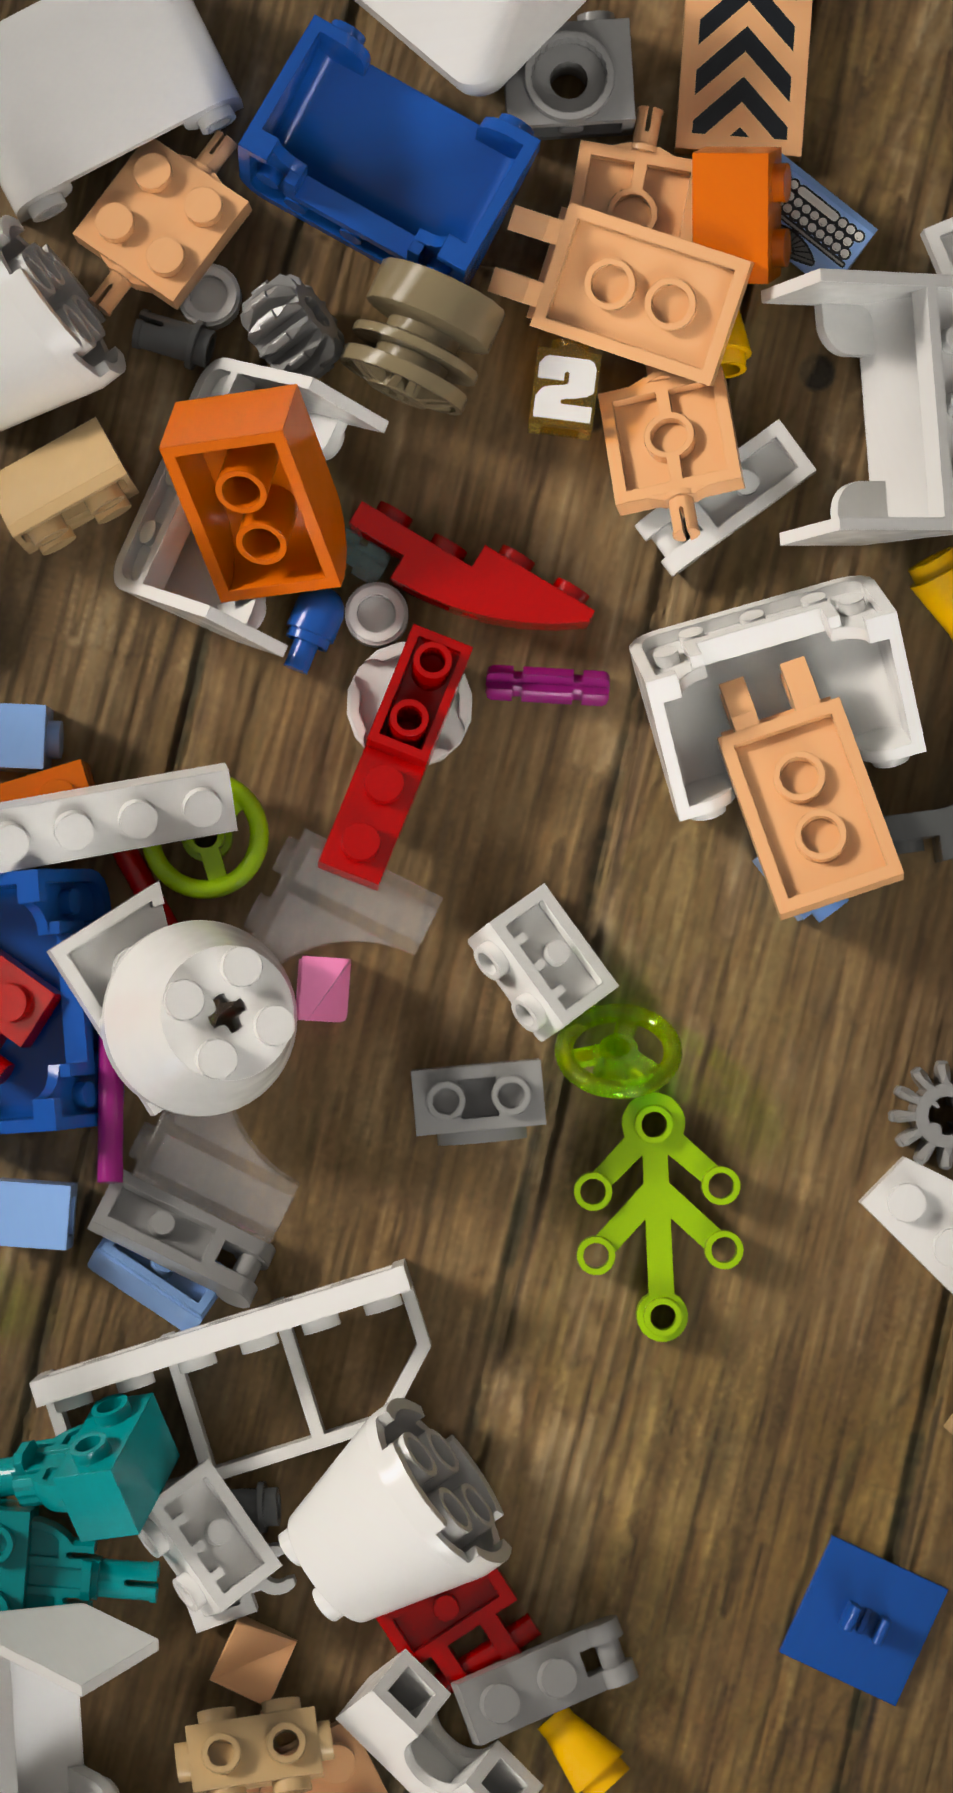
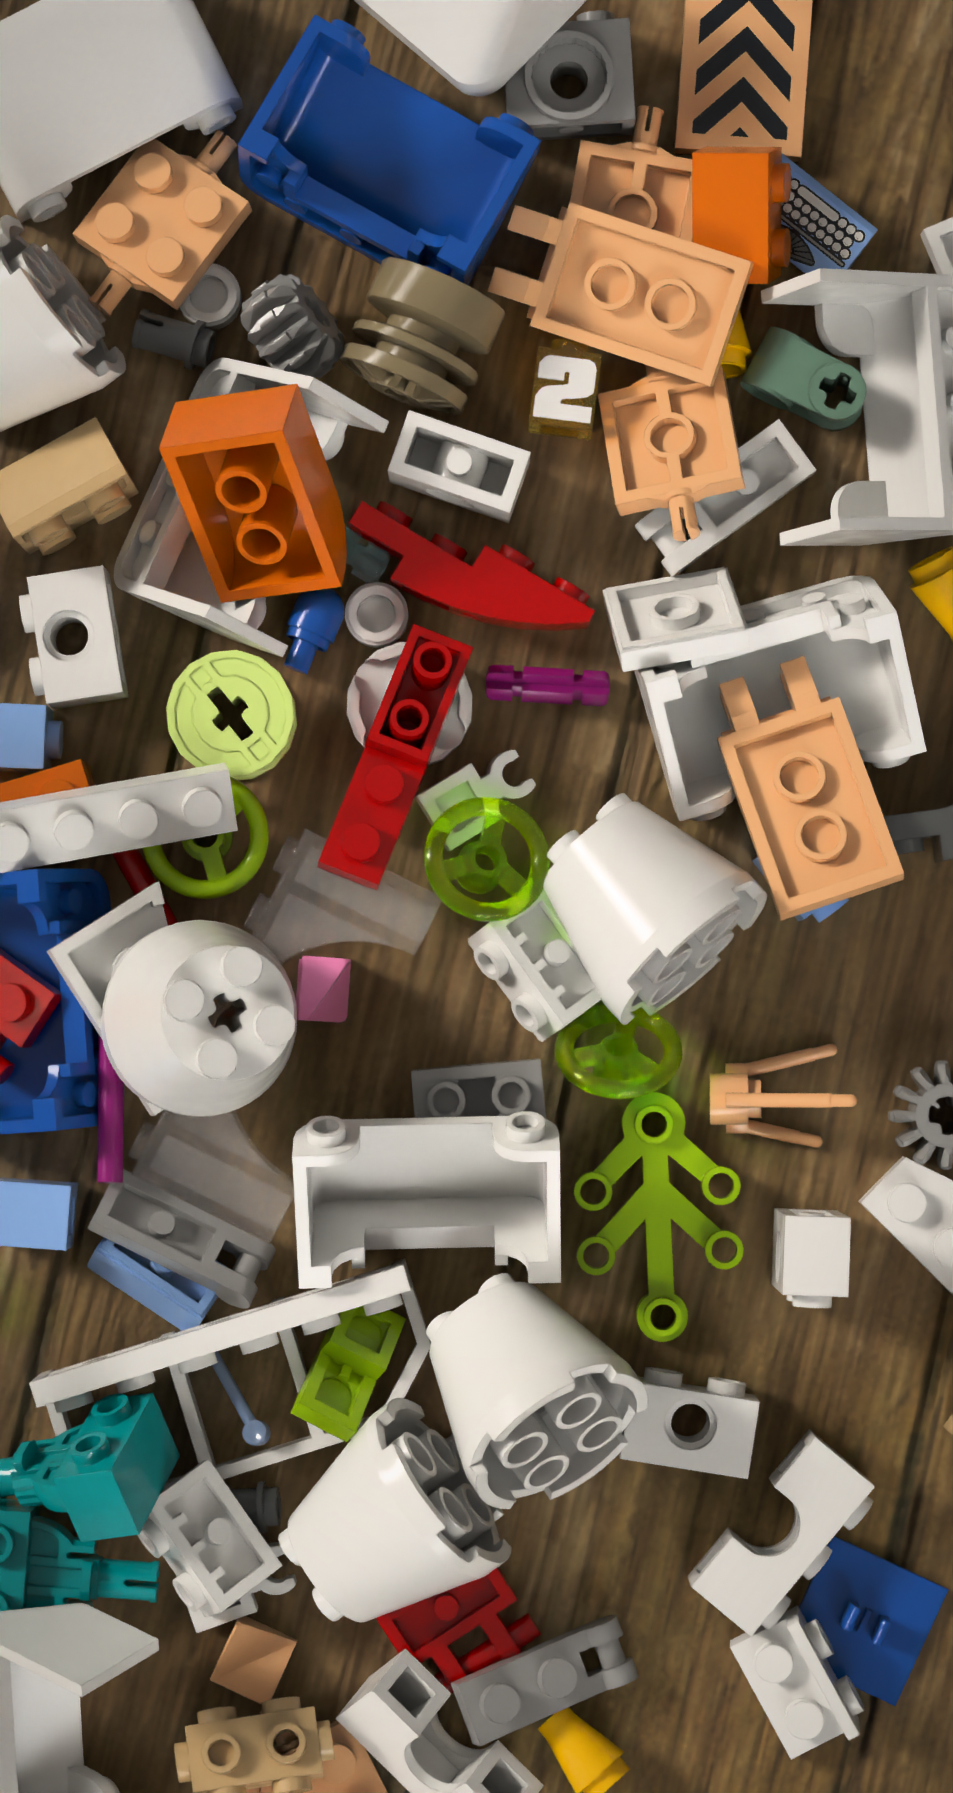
(98, 669): none -> white brick
(242, 678): none -> yellowish green piece
(254, 1431): none -> sand blue hinge
(347, 1371): none -> lime slope
(427, 1188): none -> white windscreen
(458, 466): none -> white brick
(465, 785): none -> plate
(476, 879): none -> clear neon green piece
(529, 1392): none -> white cone
(646, 905): none -> white cone
(676, 619): none -> white tile
(722, 1444): none -> white brick
(738, 1099): none -> light nougat plant
(752, 1580): none -> white arch
(794, 376): none -> sand green piece
(797, 1683): none -> white bracket
(811, 1256): none -> white brick

